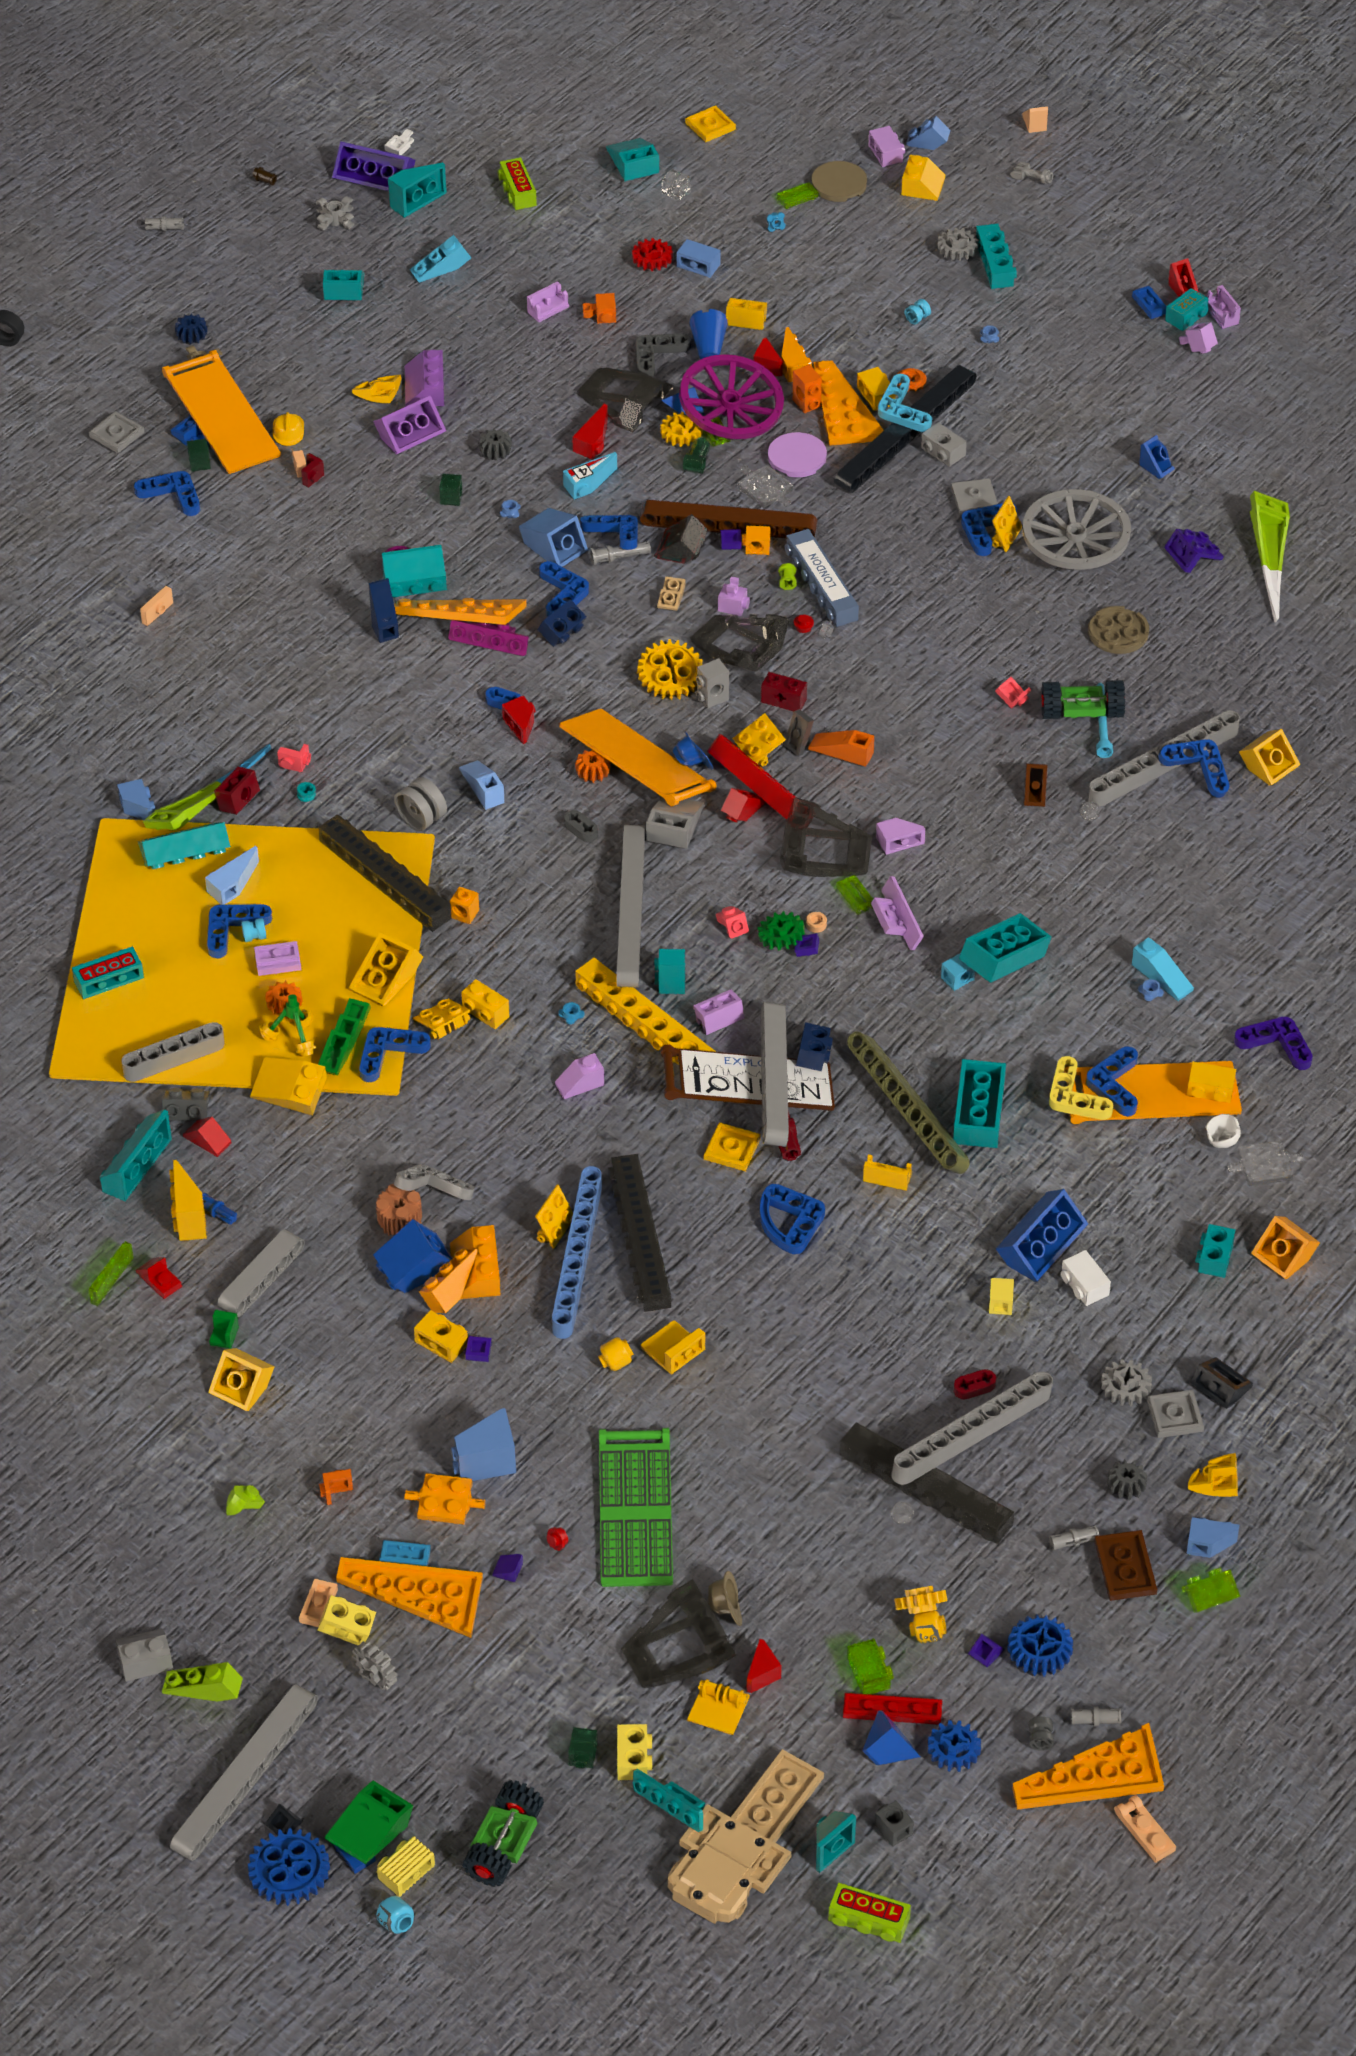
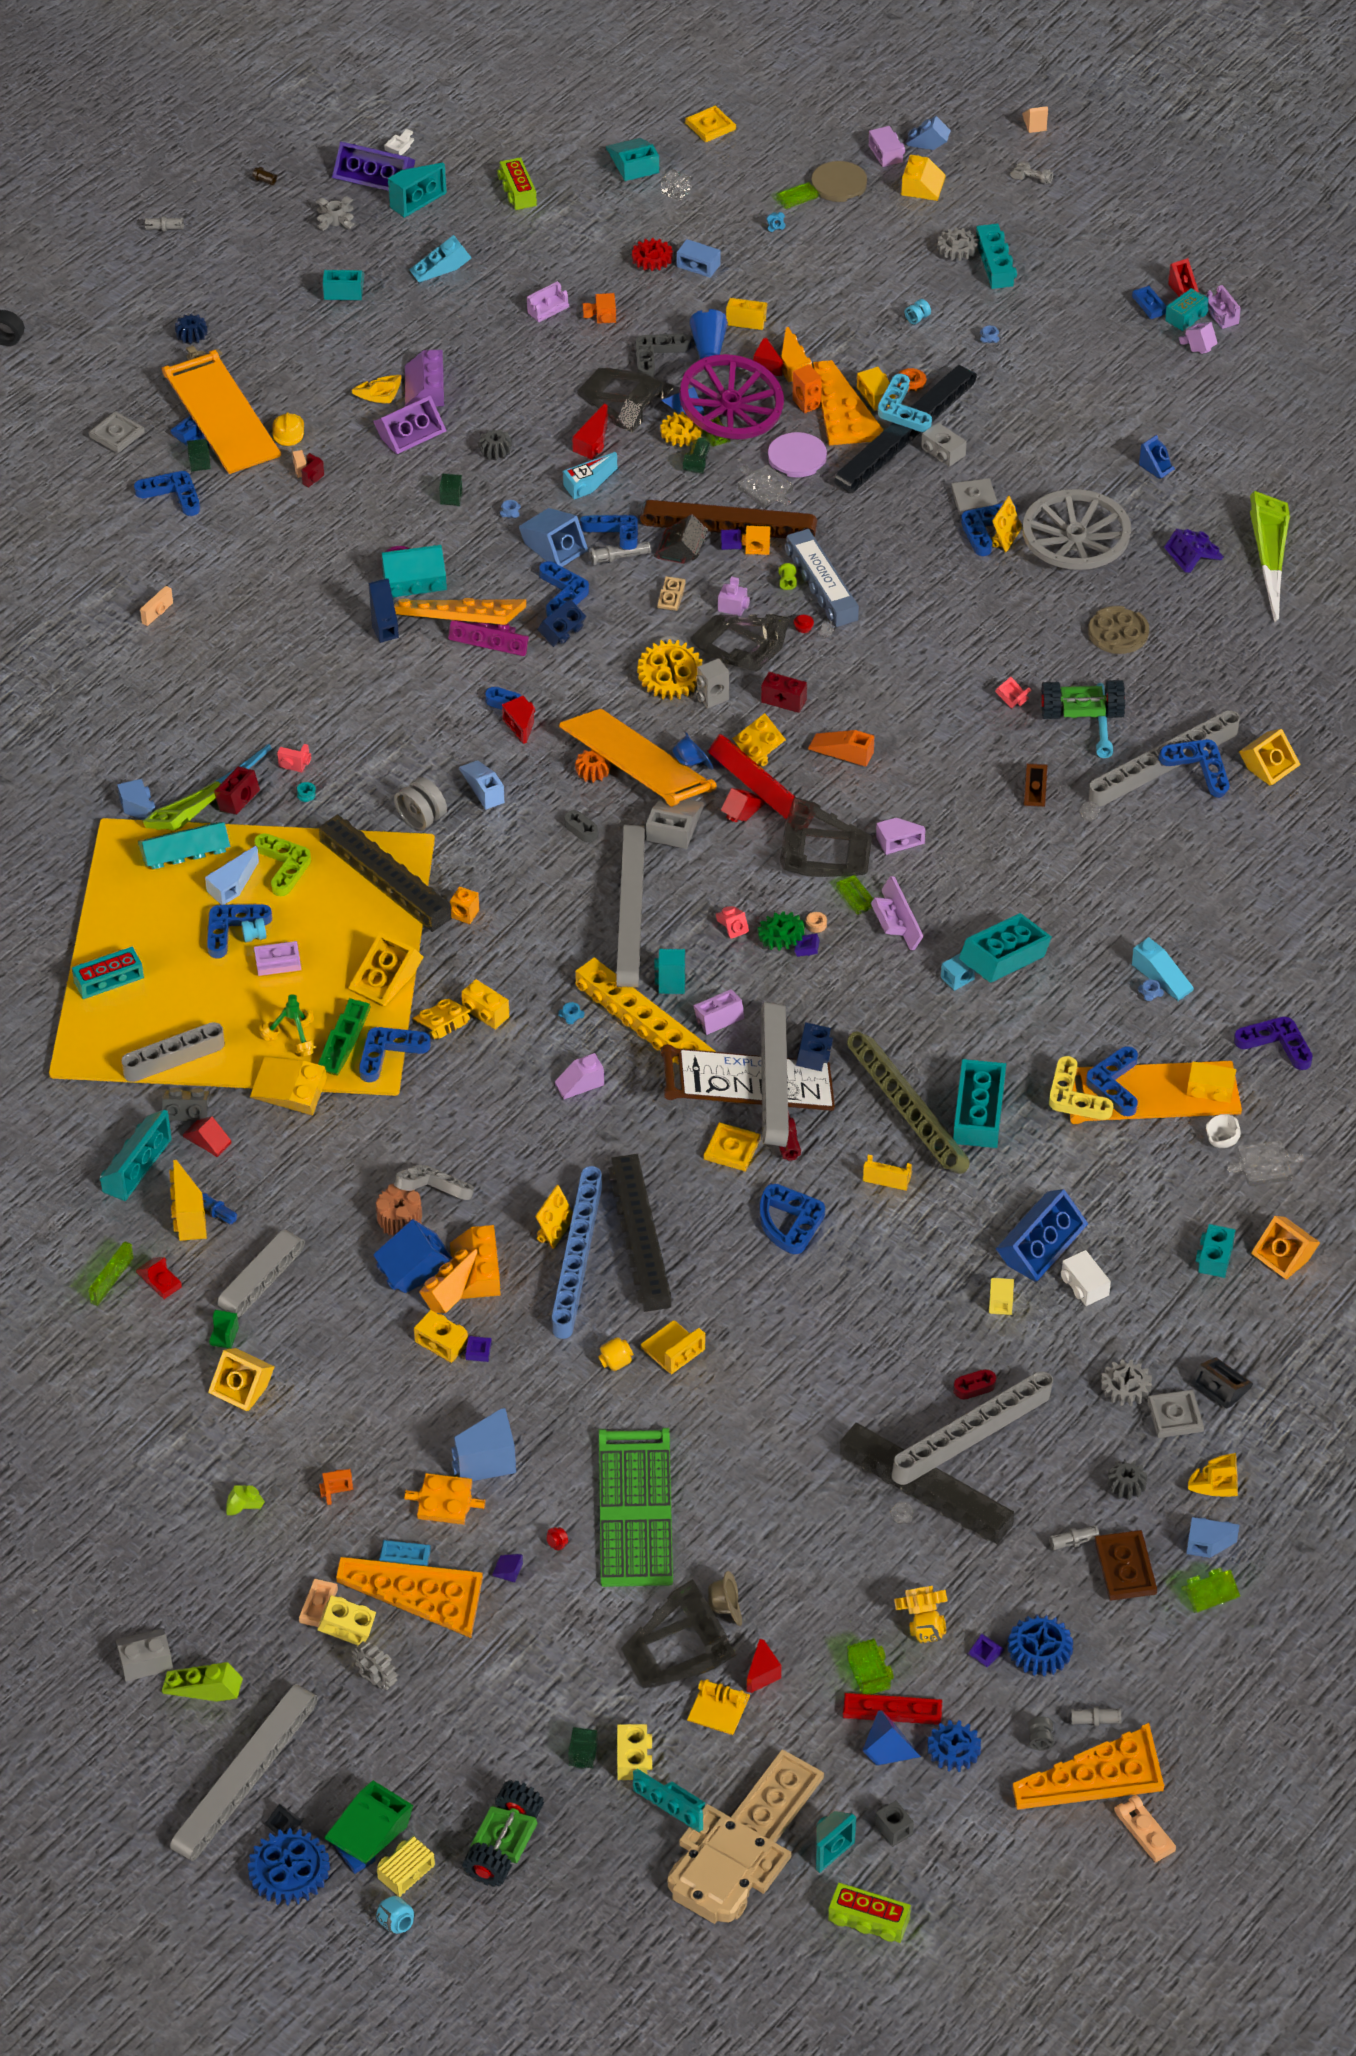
(265, 842): none -> lime beam
(278, 995): orange gear -> none
(798, 732): flat silver hinge -> none

